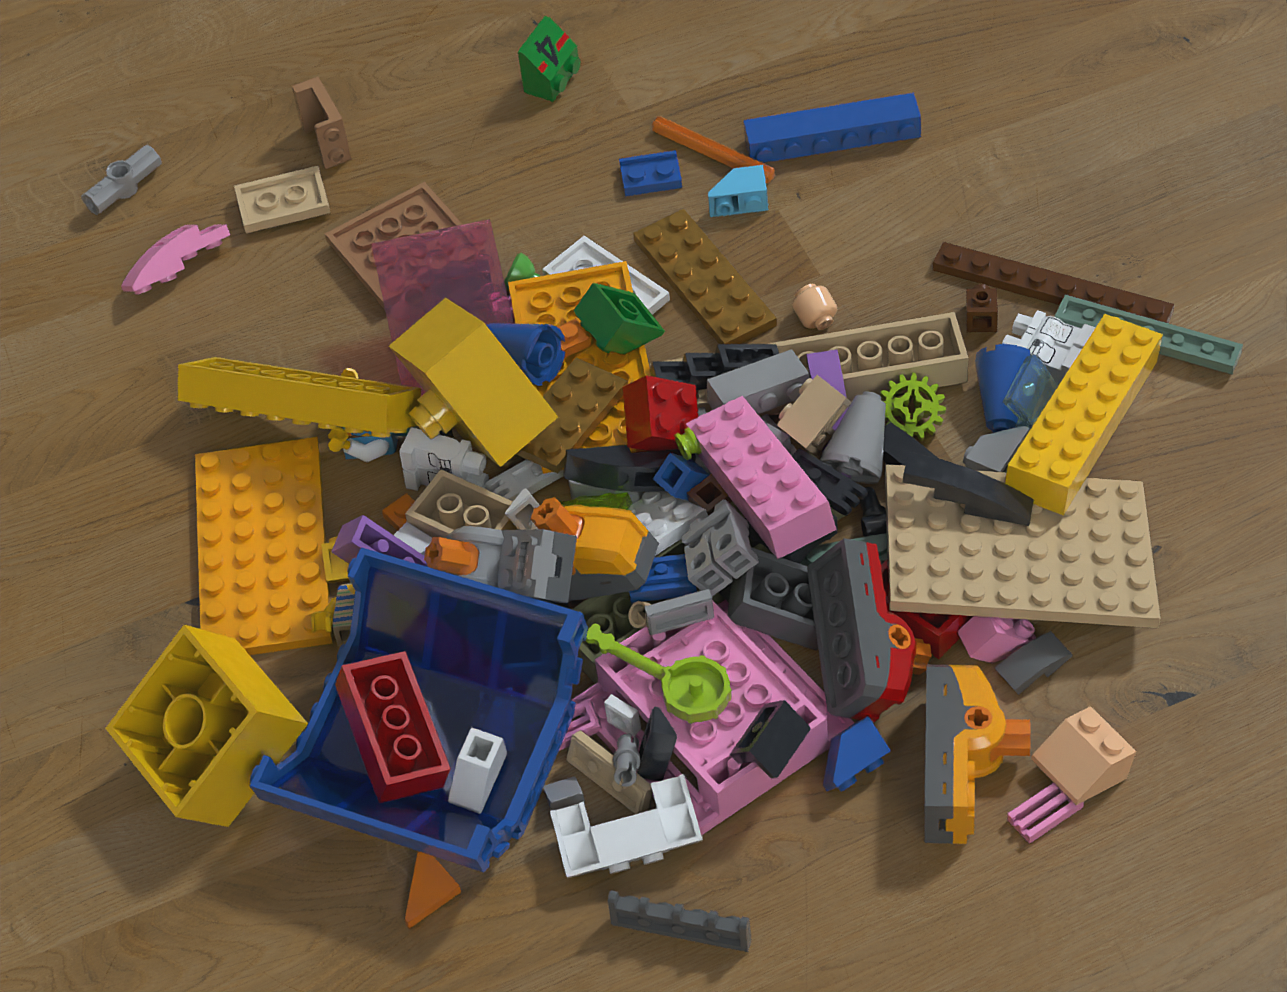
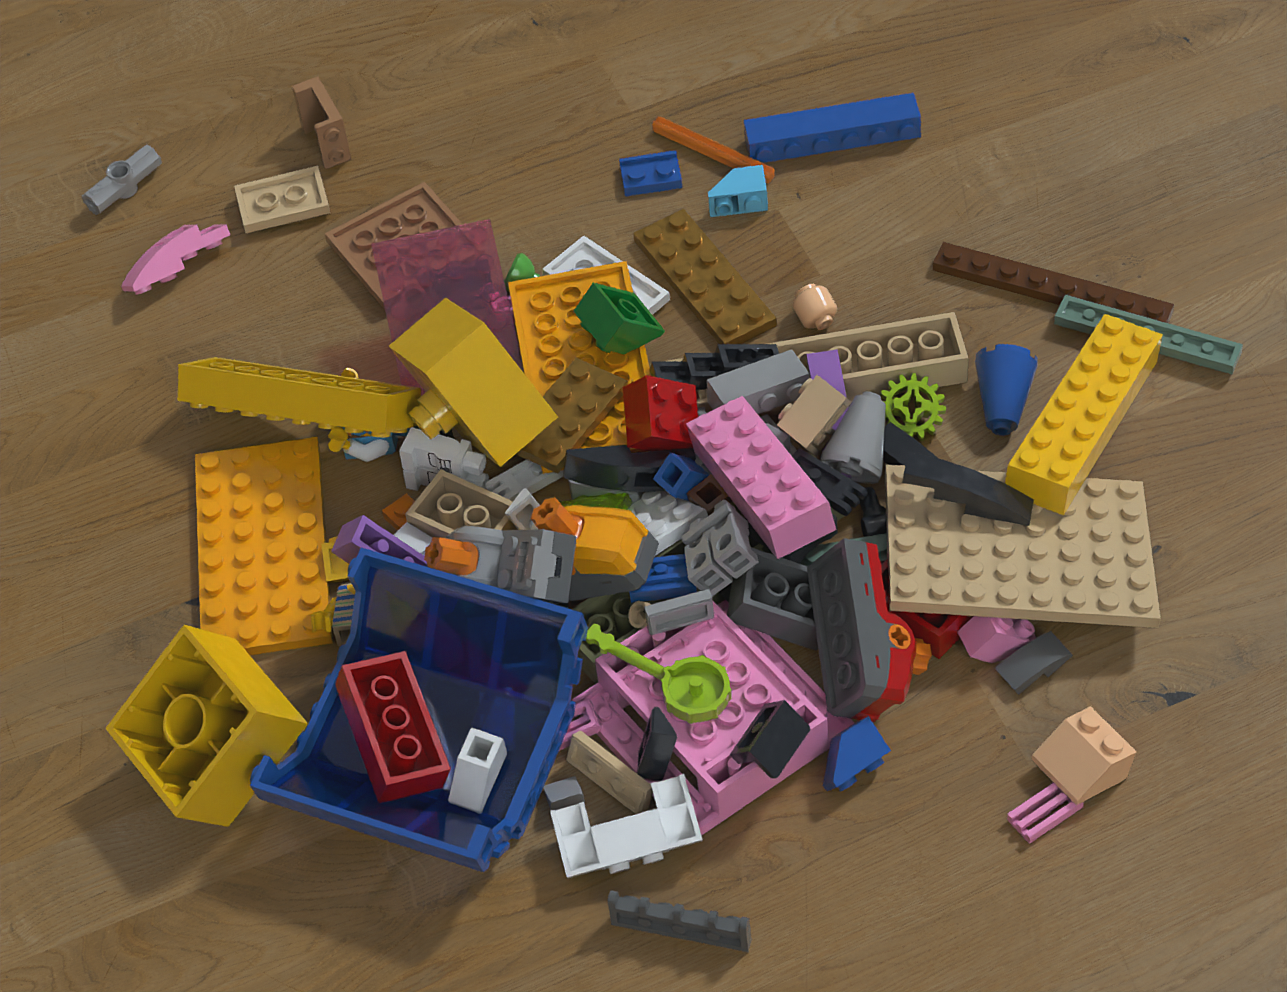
(429, 889): orange tile -> none
(533, 348): blue cone -> none
(547, 60): green slope -> none
(575, 337): orange plate -> none
(622, 715): white tile -> none
(626, 760): light grey pin -> none
(687, 443): lime bush -> none
(963, 742): piece -> none
(981, 302): reddish brown brick -> none
(995, 450): light grey slope -> none
(1030, 391): clear light blue slope -> none
(1050, 341): white hips -> none

